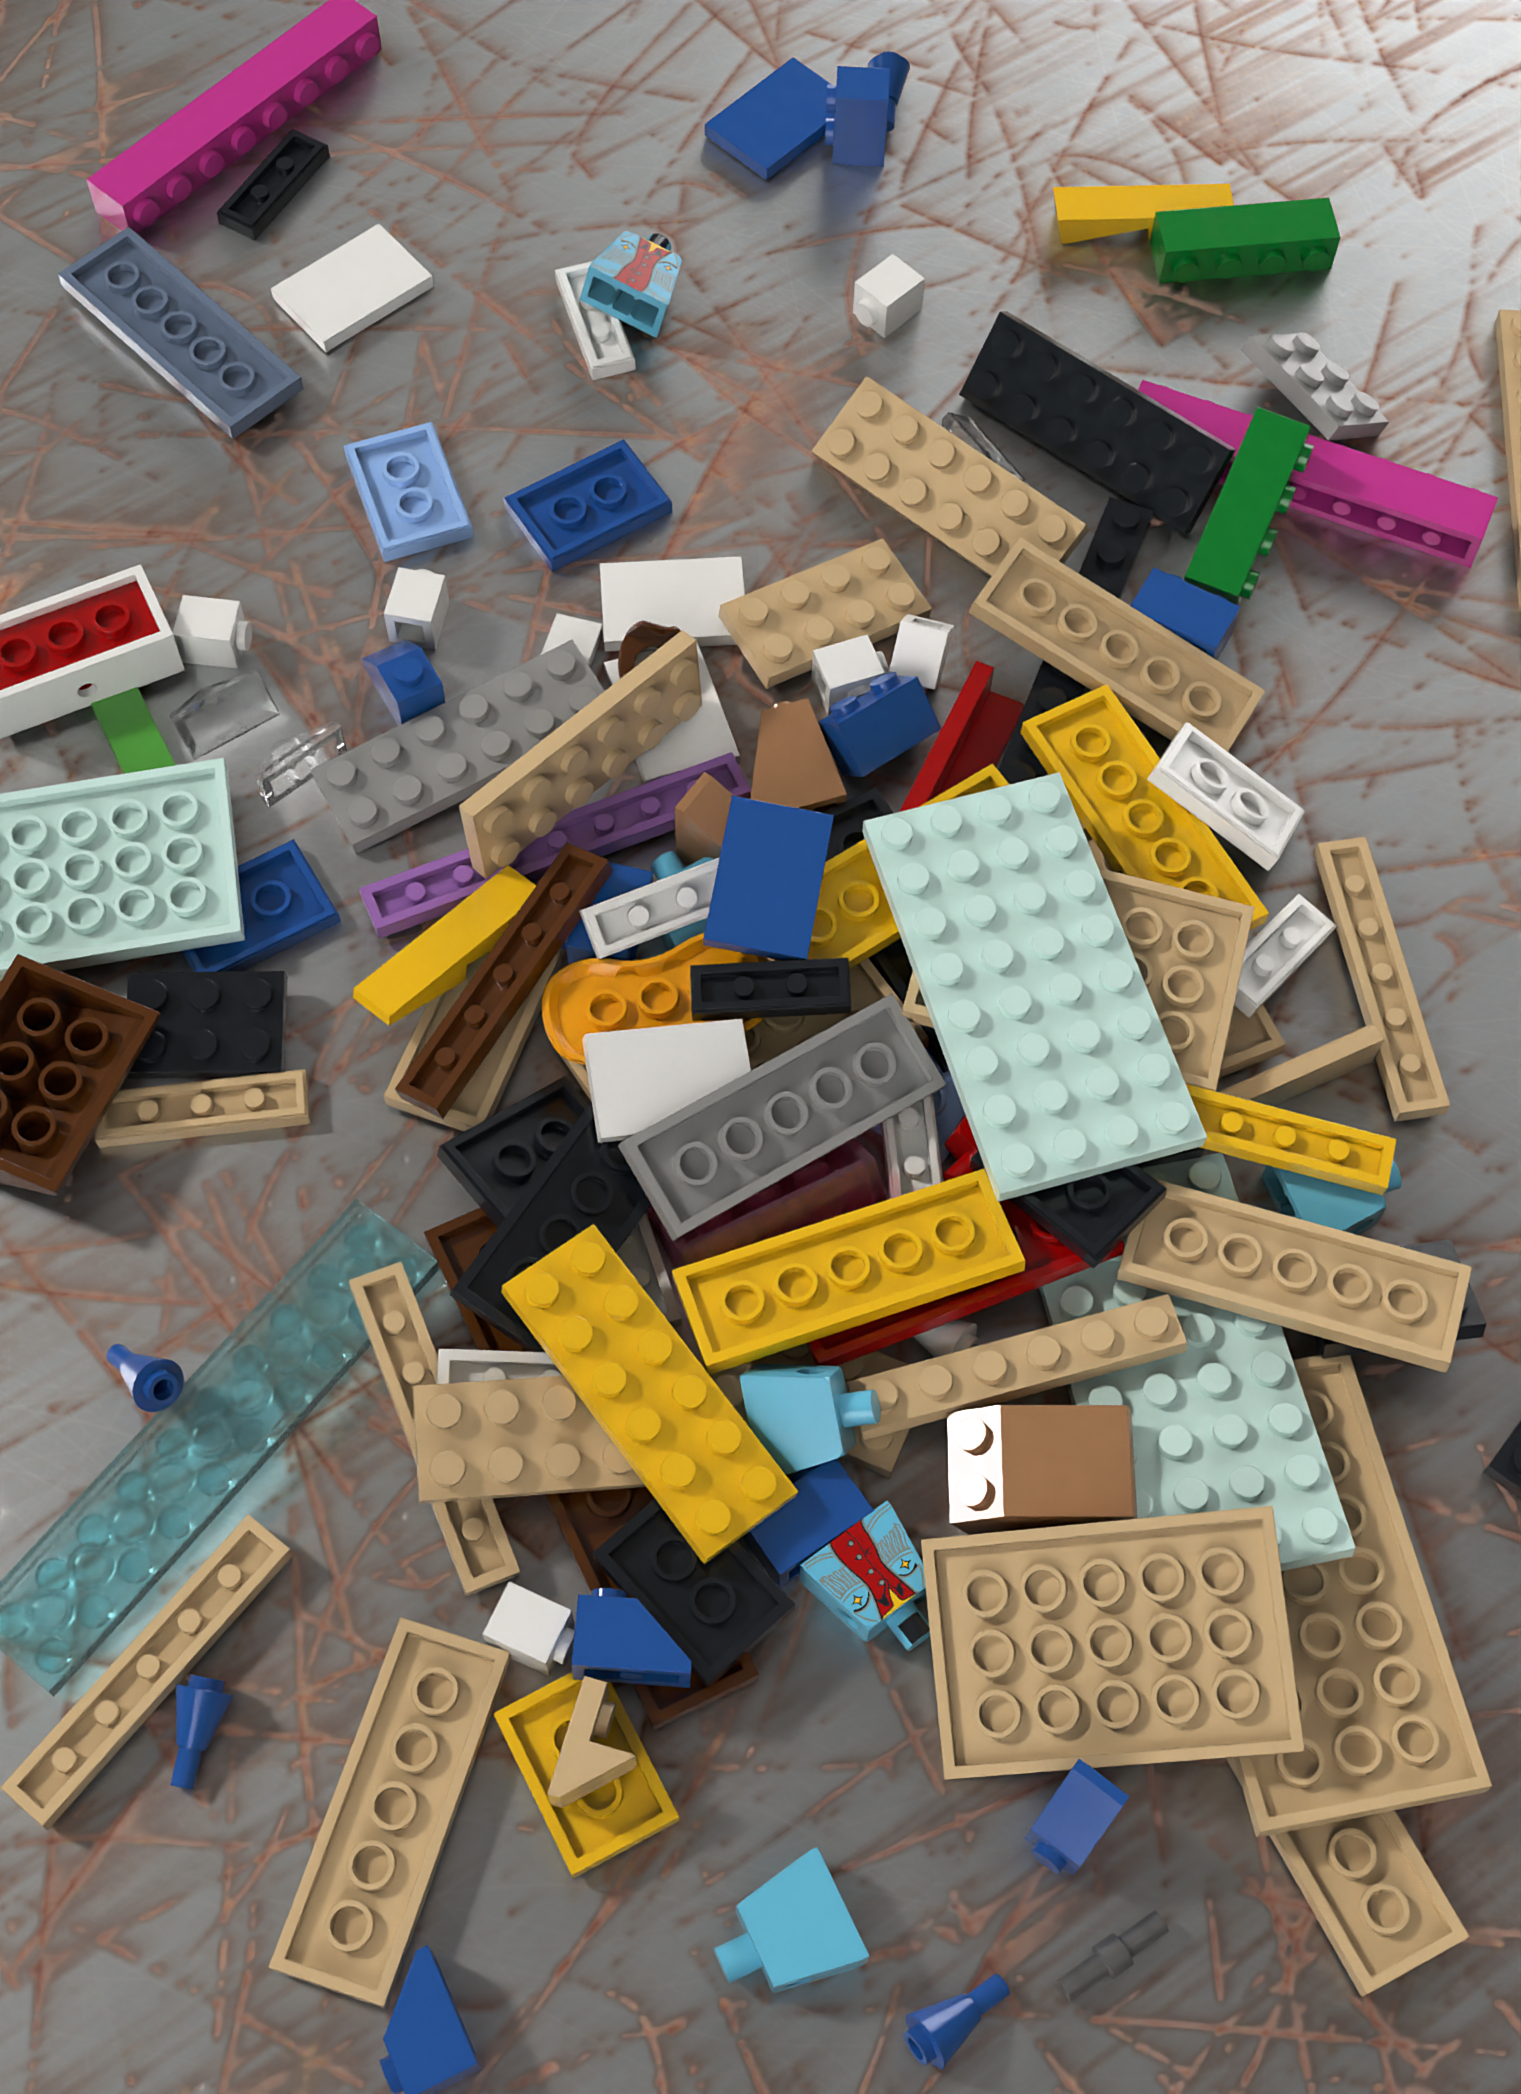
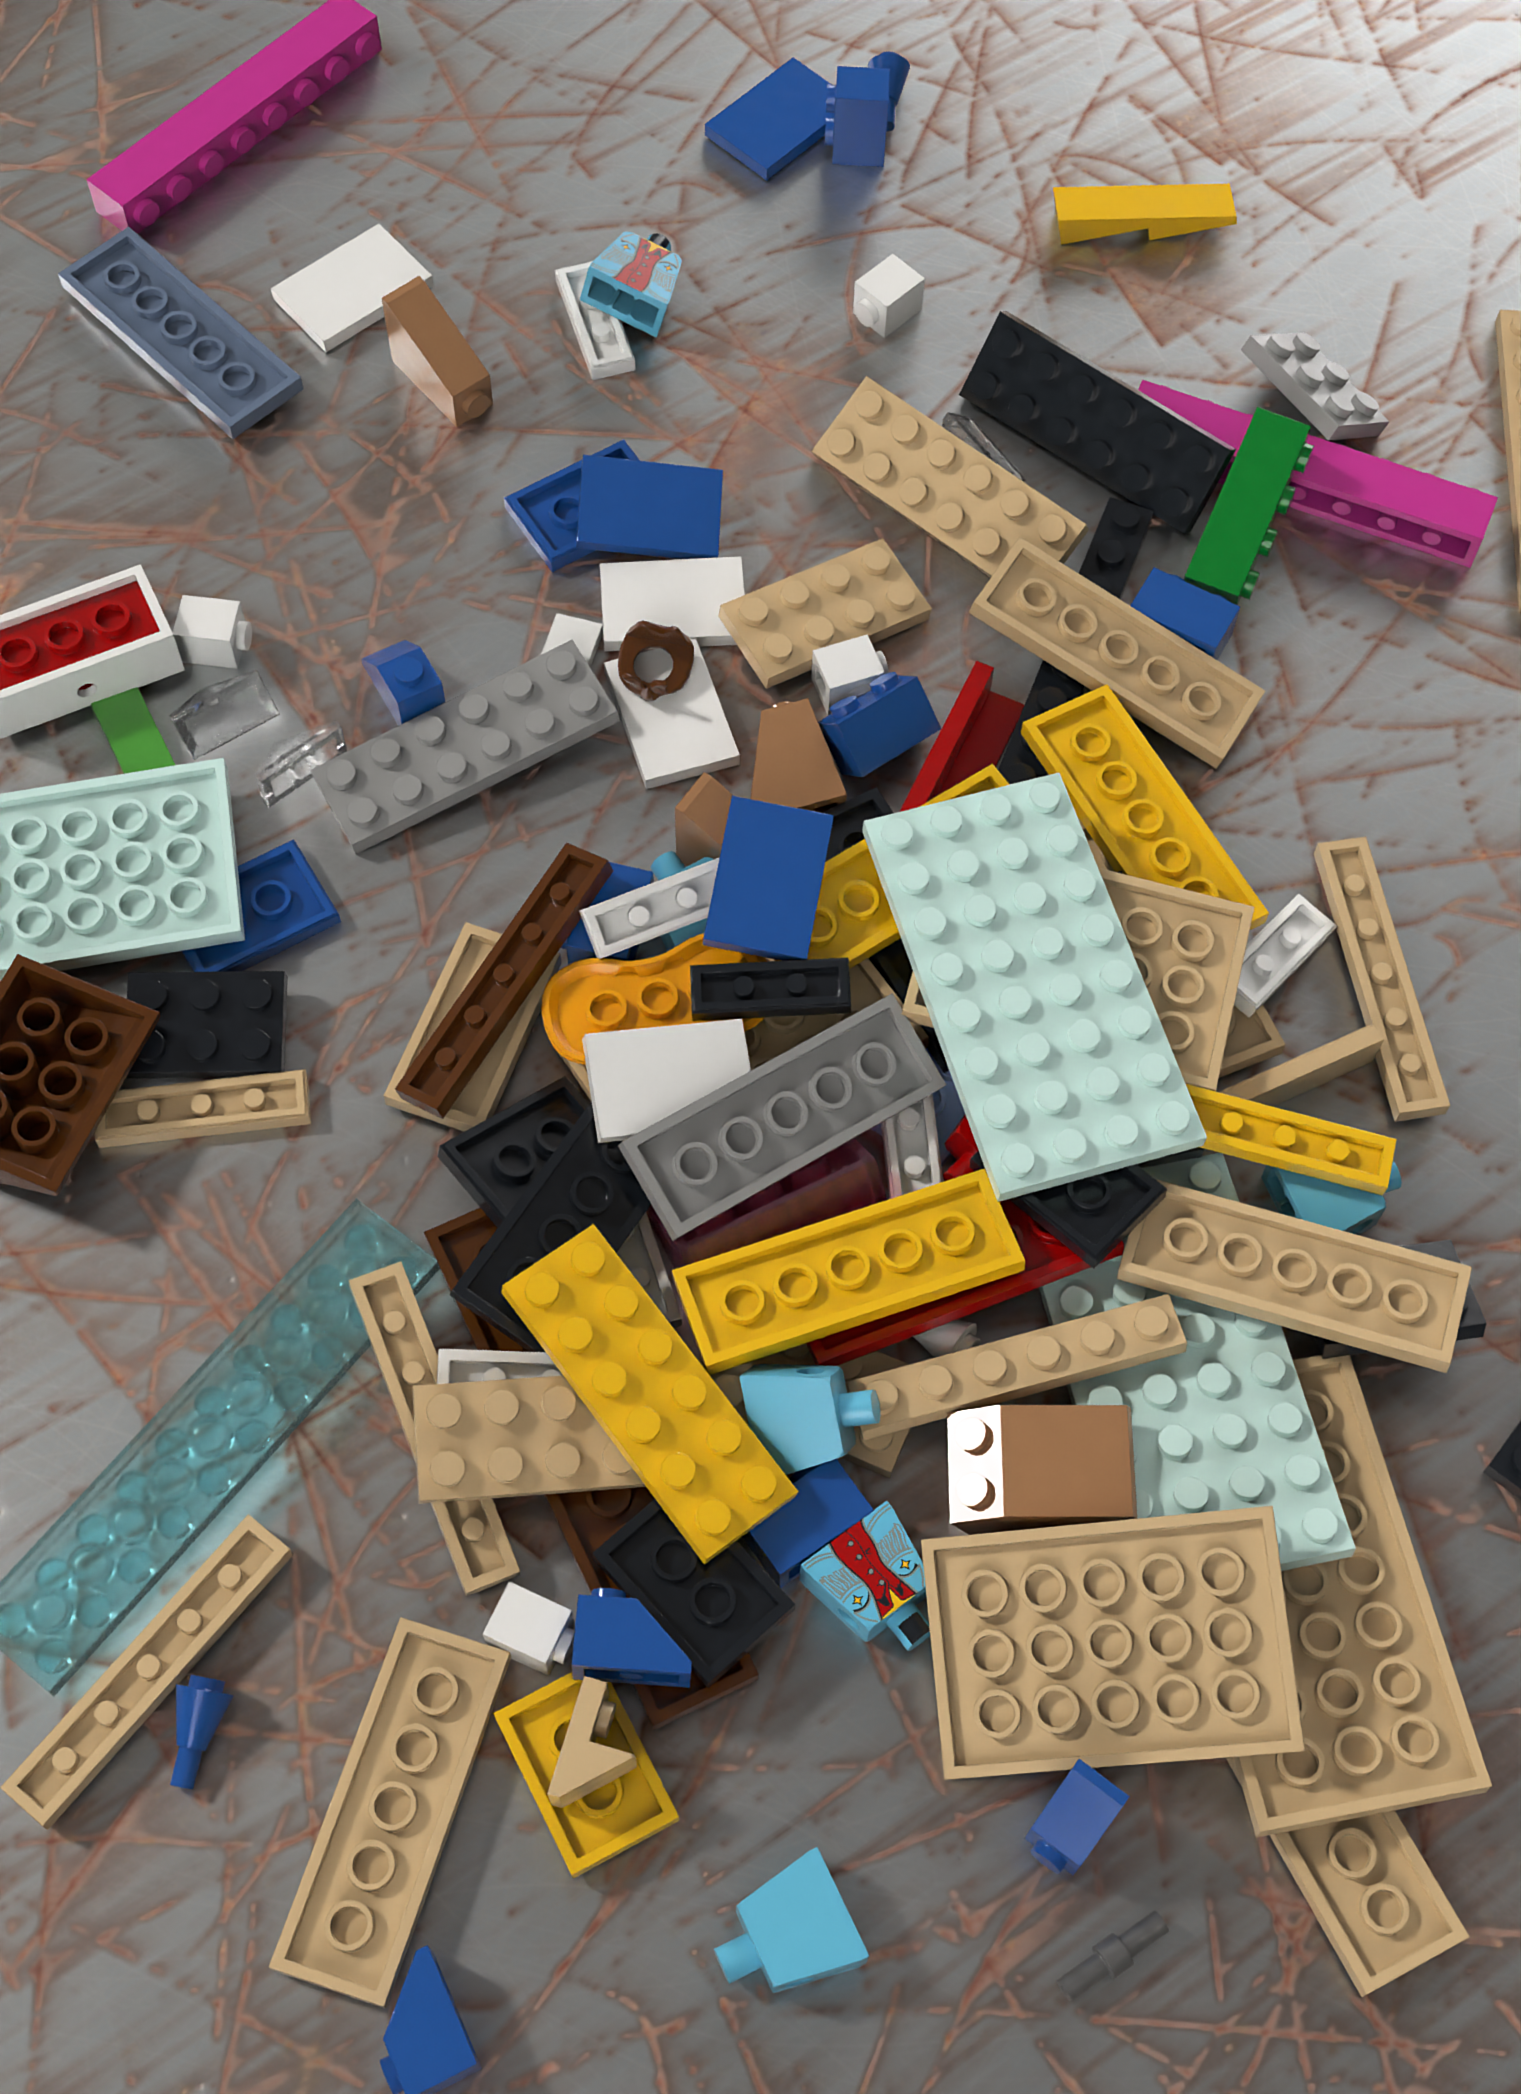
(151, 1380): blue cone -> none
(273, 184): black tile -> none
(408, 491): light blue tile -> none
(417, 607): white brick -> none
(435, 353): none -> medium nougat slope
(442, 952): yellow slope -> none
(582, 755): tan plate -> none
(596, 827): medium lavender plate -> none
(649, 508): none -> blue tile
(921, 649): white brick -> none
(942, 2028): blue cone -> none
(1226, 796): white tile -> none
(1244, 240): green brick -> none

